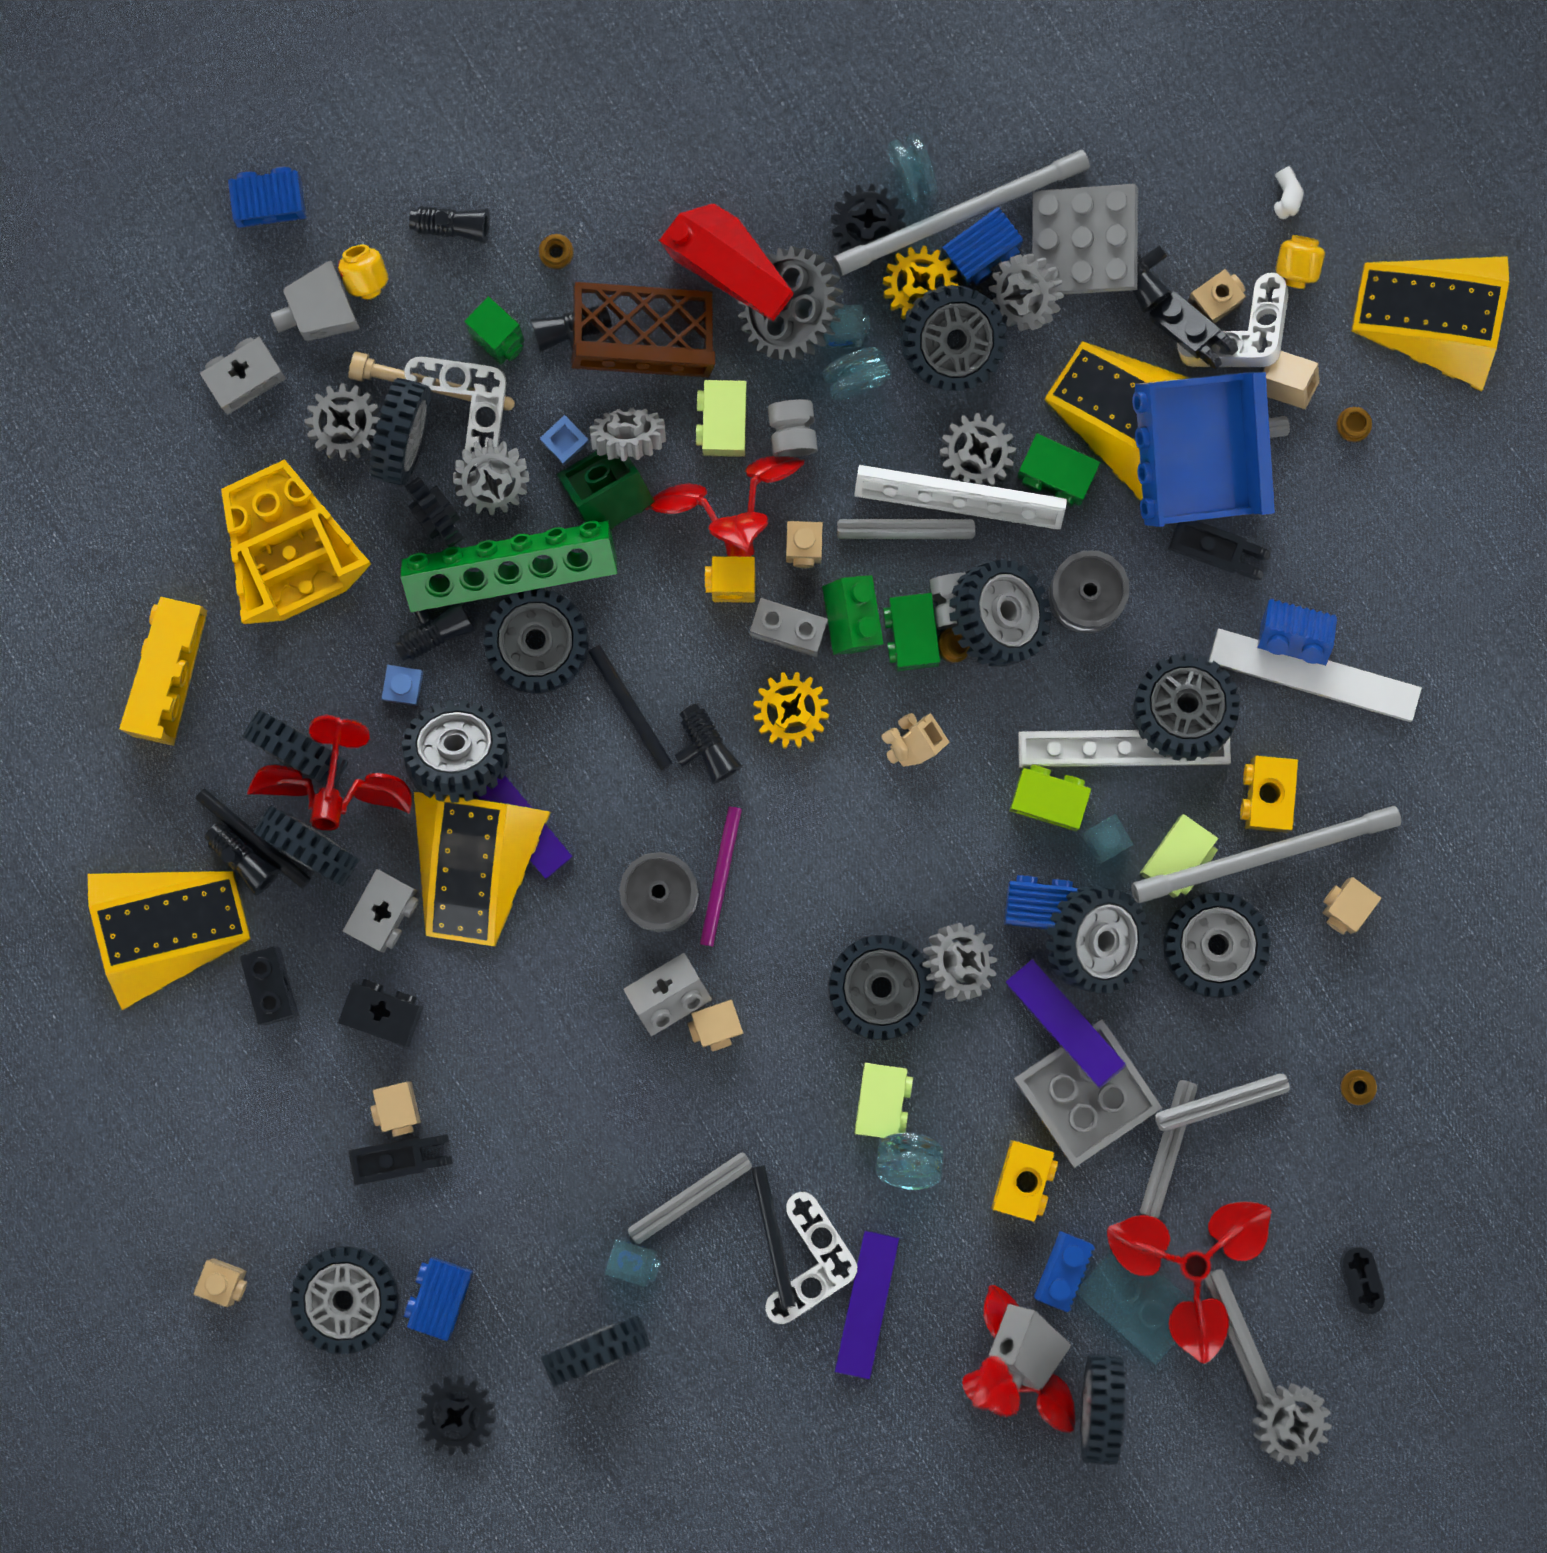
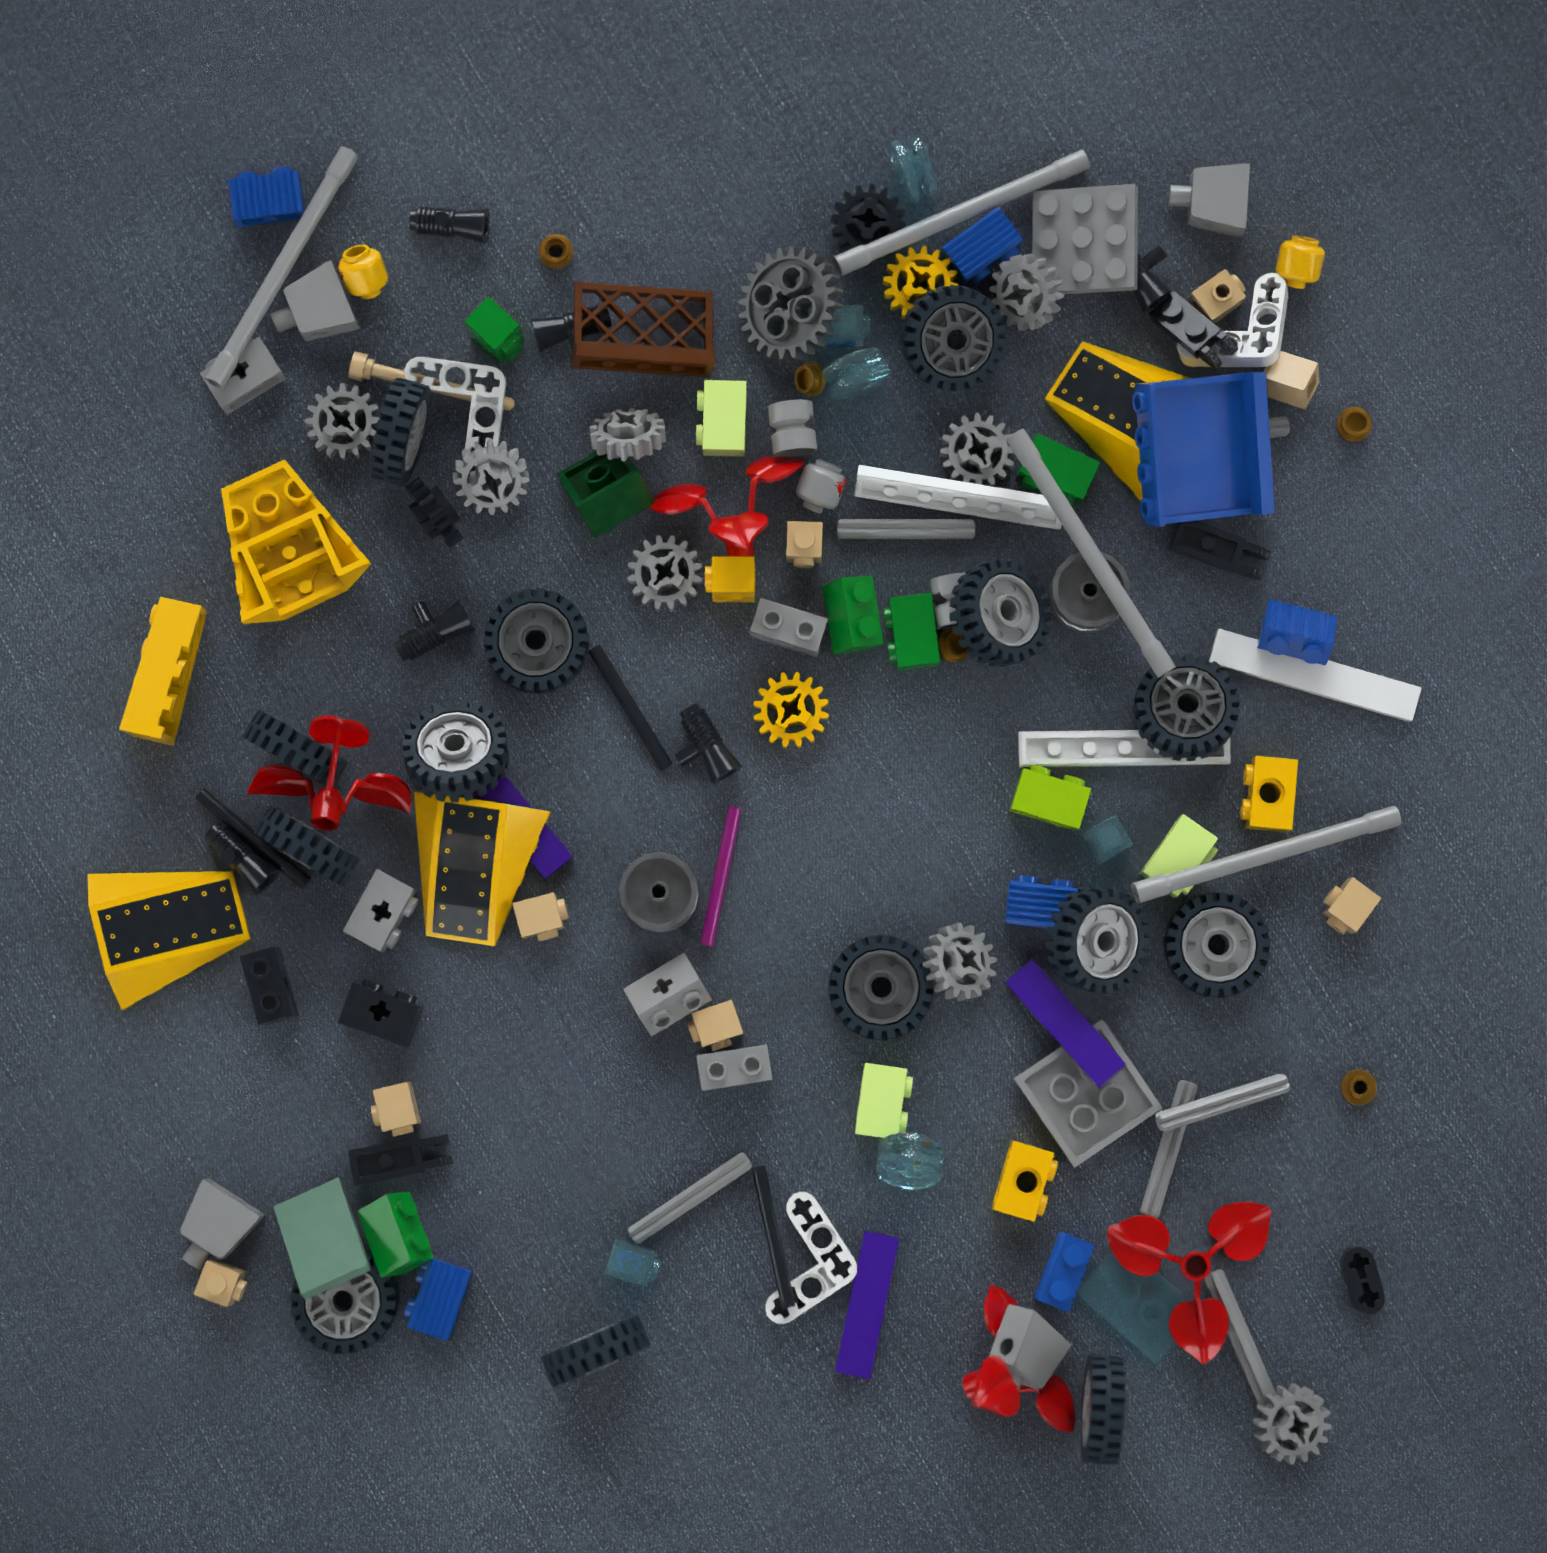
(216, 1223): none -> light grey torso
(228, 358): none -> light grey piece
(322, 1238): none -> sand green tile
(395, 1234): none -> green brick
(402, 685): medium blue plate -> none
(467, 1428): black gear -> none
(496, 579): green brick -> none
(541, 916): none -> tan brick
(564, 440): medium blue plate -> none
(652, 564): none -> light grey gear
(727, 256): red wedge -> none
(734, 1067): none -> light grey brick
(809, 379): none -> pearl gold plate
(821, 486): none -> light grey head
(918, 744): tan piece -> none
(1031, 460): none -> light grey piece
(1215, 198): none -> light grey torso
(1291, 196): white arm -> none
(1436, 312): wedge -> none

